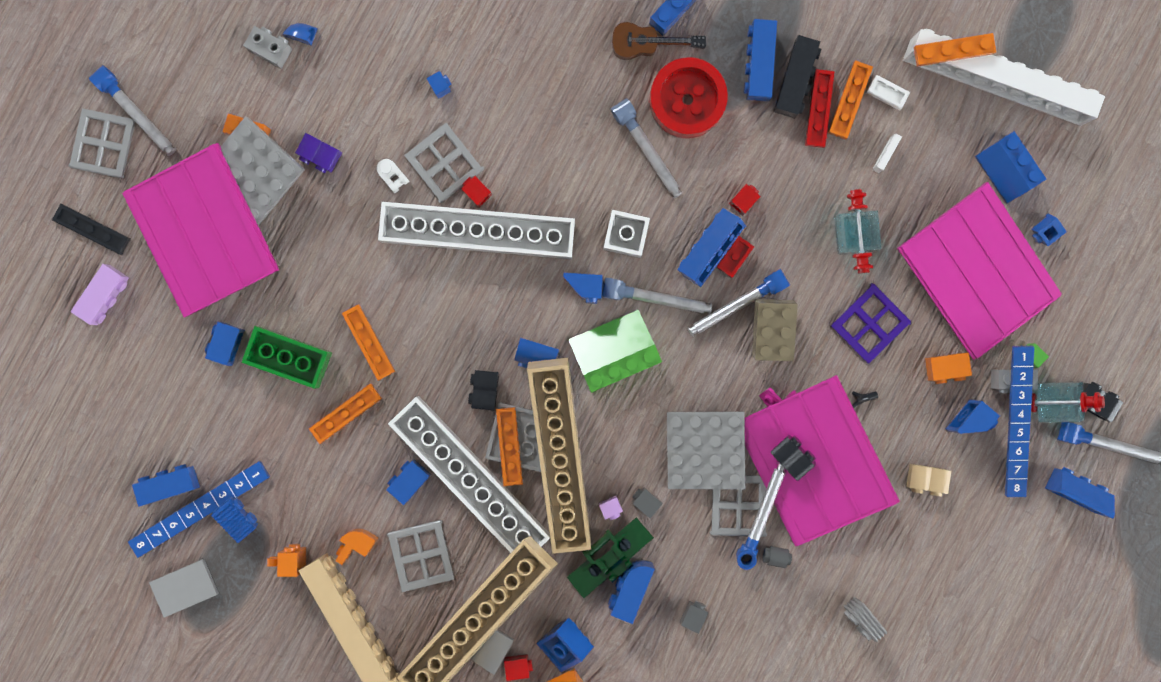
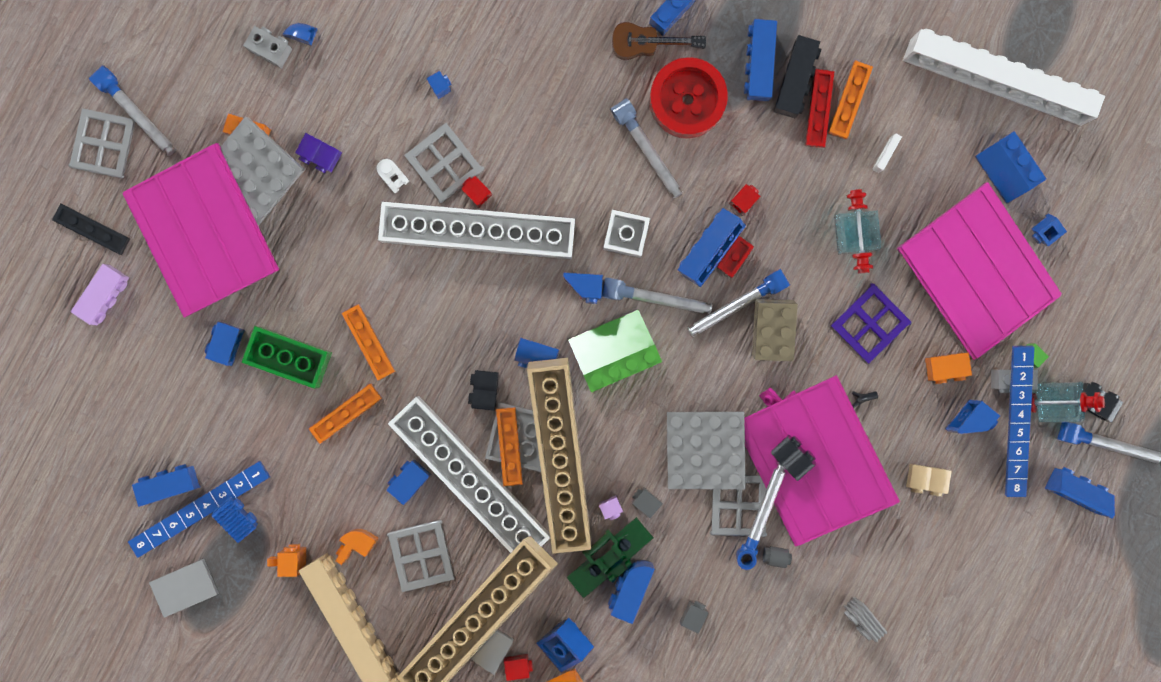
(888, 92): white plate -> none
(954, 49): orange plate -> none

